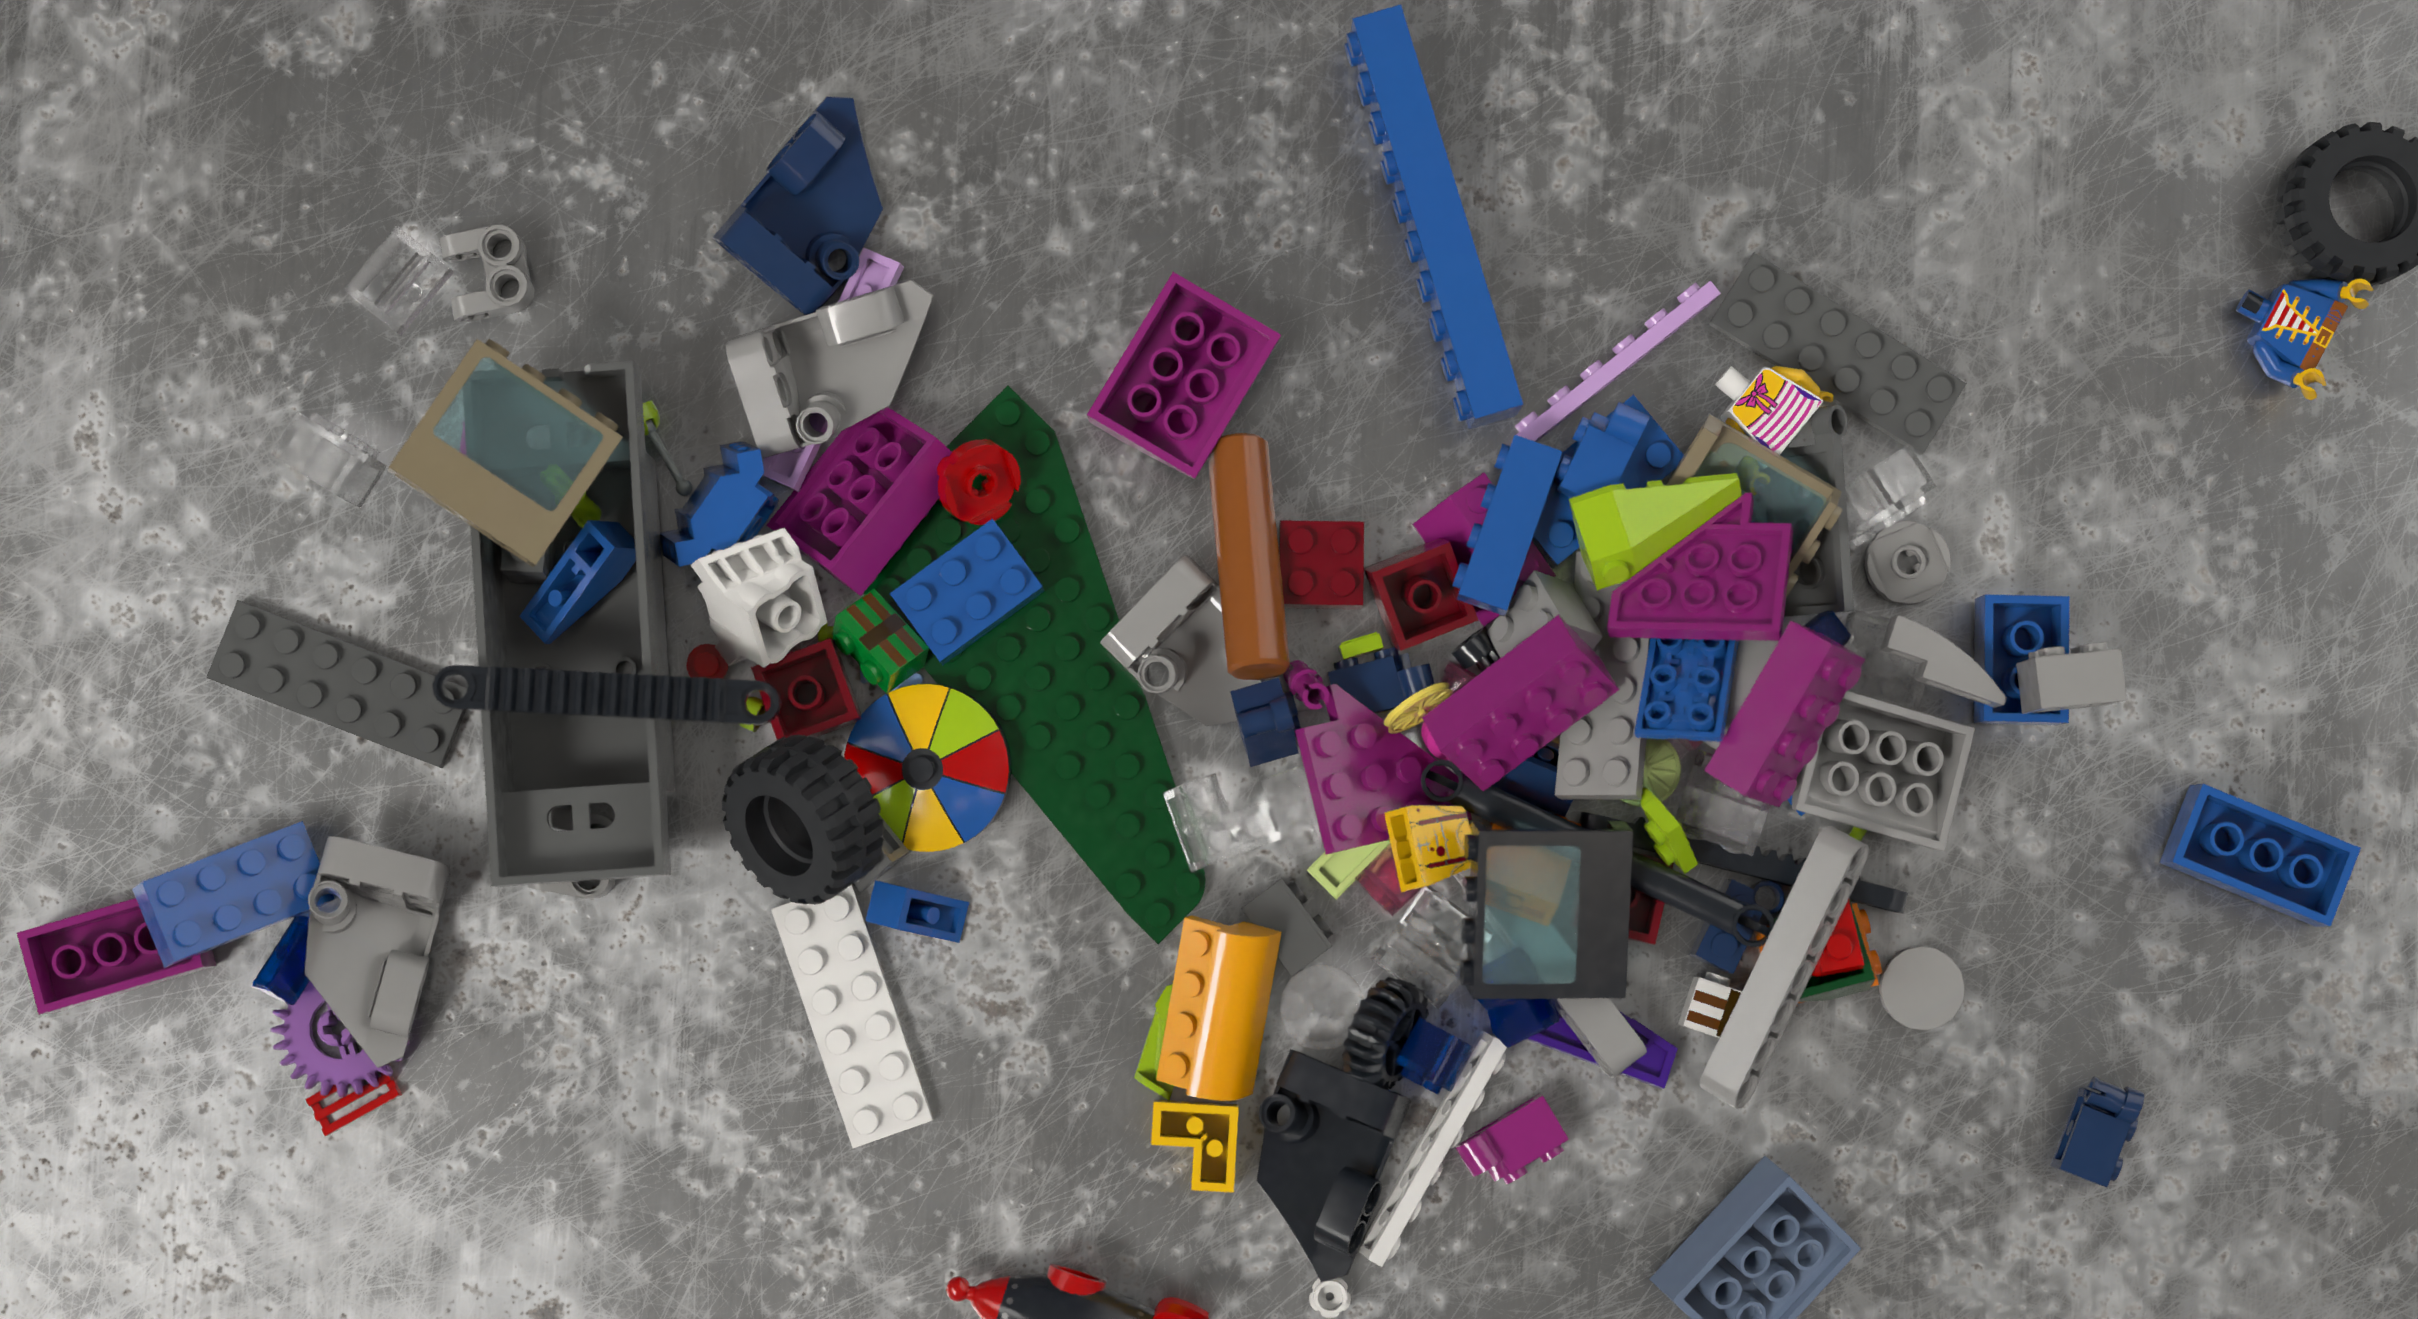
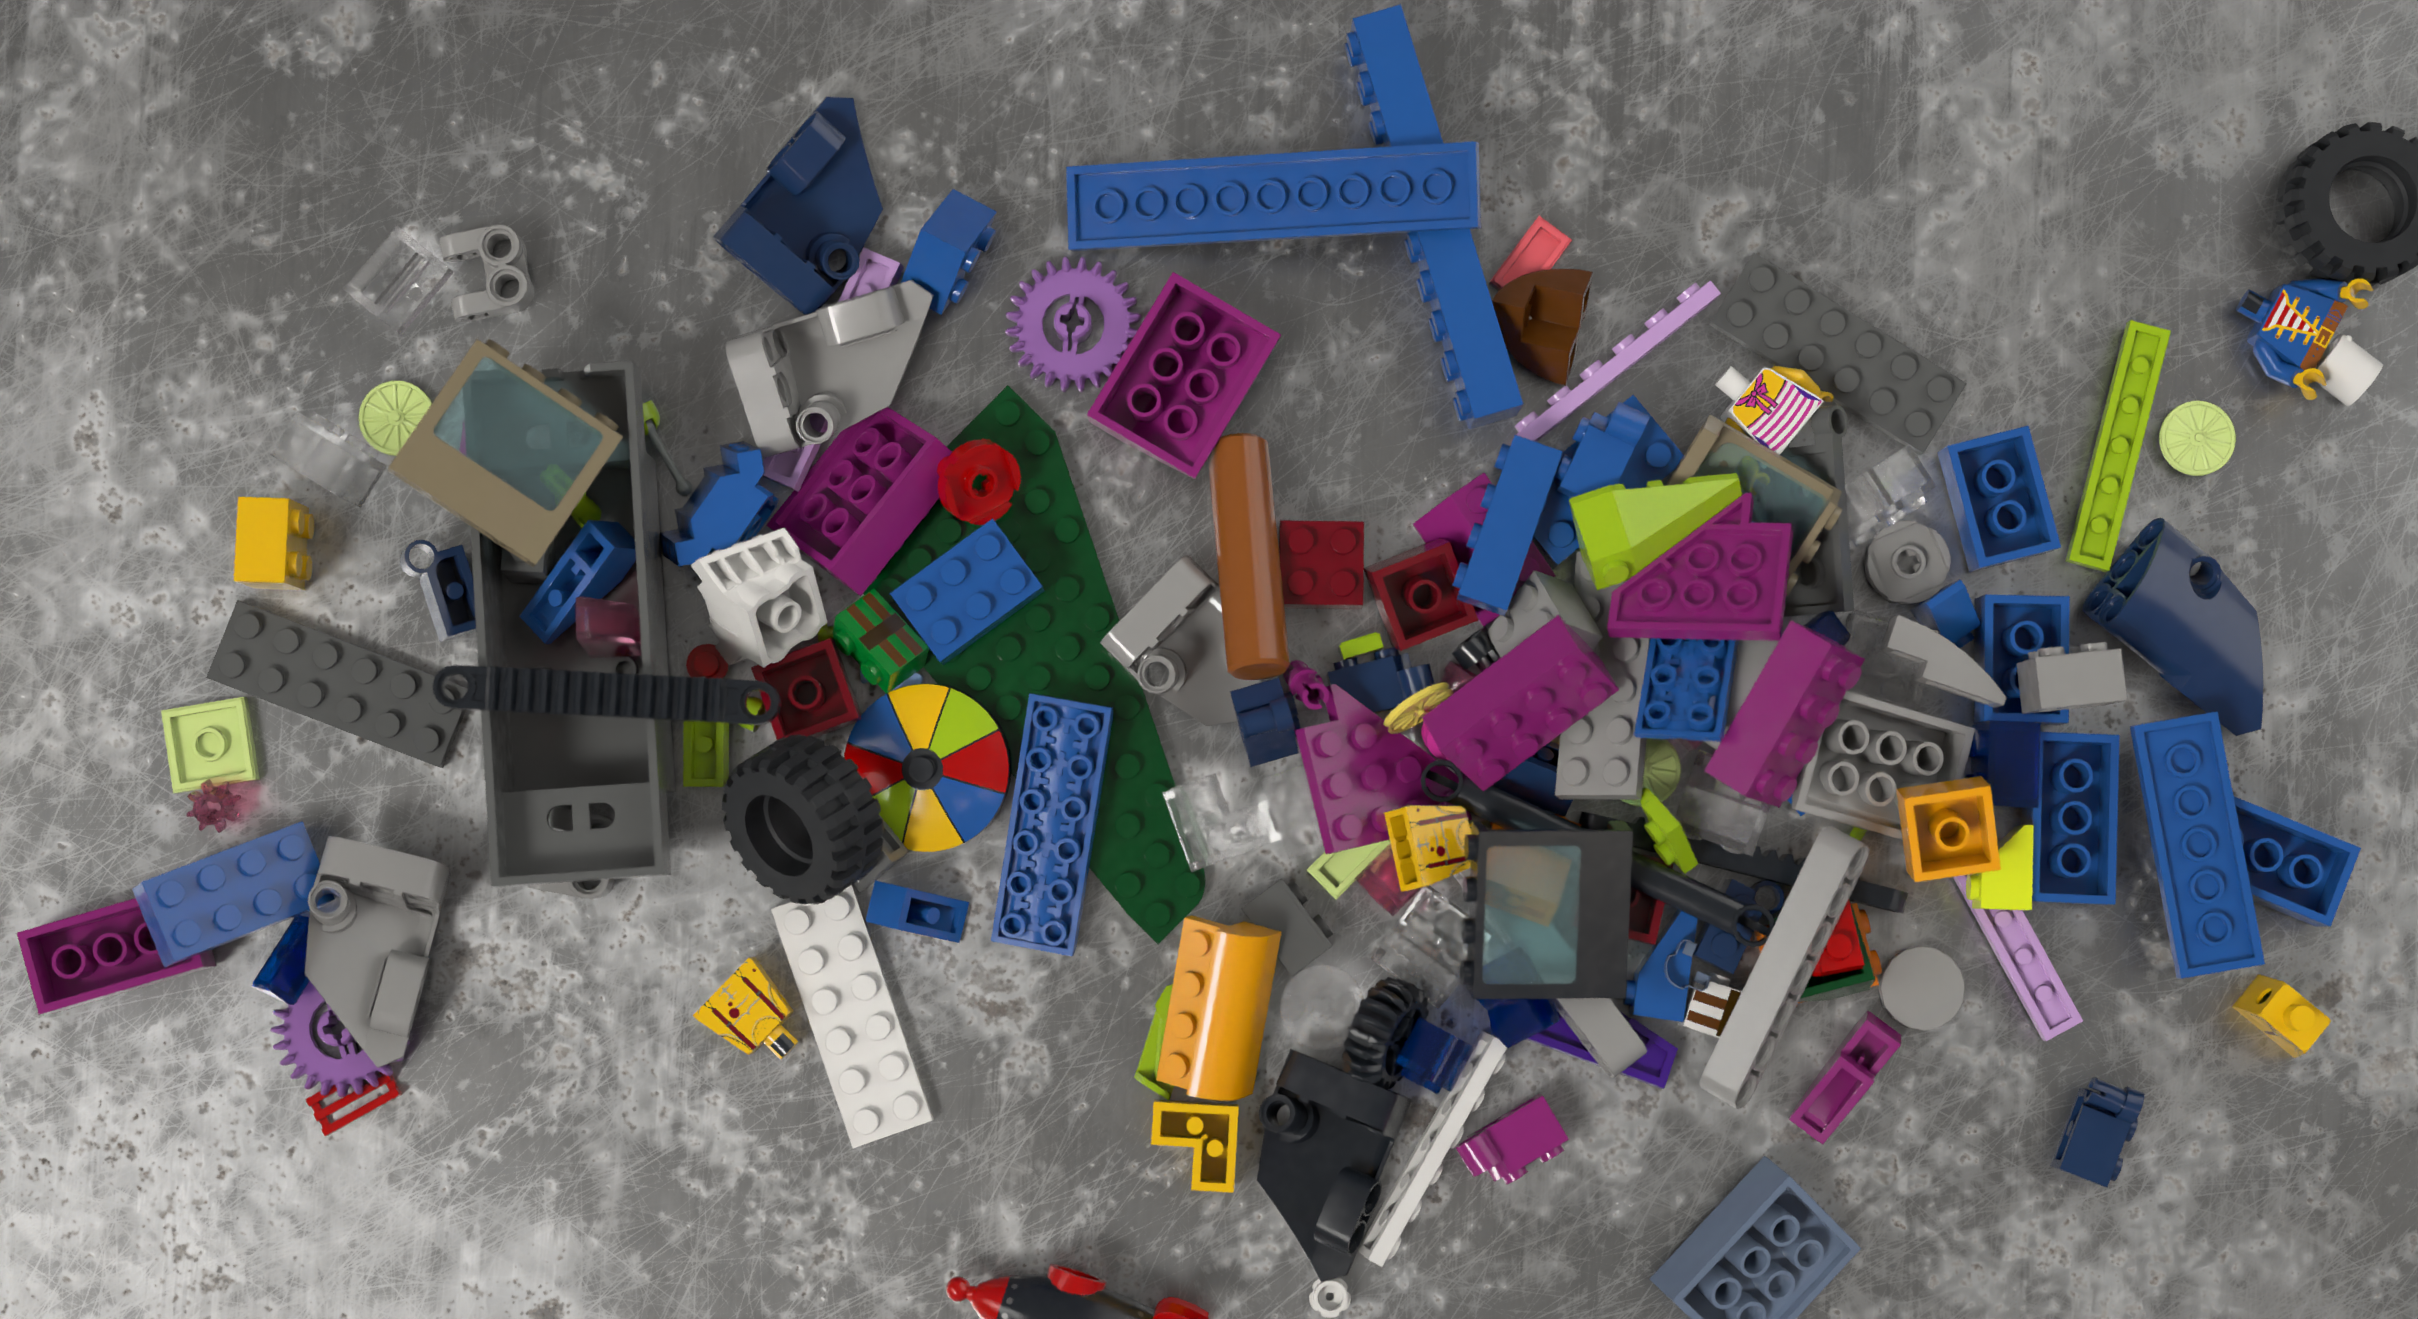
(210, 744): none -> yellowish green tile
(212, 816): none -> clear pink gear
(272, 543): none -> yellow brick
(392, 414): none -> yellowish green wheel
(446, 587): none -> dark blue hinge
(607, 628): none -> clear pink slope
(705, 754): none -> lime plate
(749, 1011): none -> yellow torso
(950, 248): none -> blue brick
(1052, 824): none -> blue plate
(1077, 284): none -> medium lavender gear
(1274, 196): none -> blue plate
(1535, 252): none -> coral tile
(1543, 319): none -> reddish brown brick
(1650, 991): none -> blue slope
(1688, 950): none -> sand blue piece
(1846, 1077): none -> magenta slope
(1948, 829): none -> light orange brick
(1949, 613): none -> blue slope
(1999, 499): none -> blue brick
(2009, 761): none -> clear blue brick
(2012, 884): none -> neon yellow slope
(2027, 968): none -> lavender plate
(2076, 819): none -> blue brick
(2118, 446): none -> lime plate
(2185, 626): none -> dark blue panel
(2197, 438): none -> yellowish green wheel
(2197, 845): none -> blue plate
(2284, 1016): none -> yellow torso
(2347, 369): none -> white piece

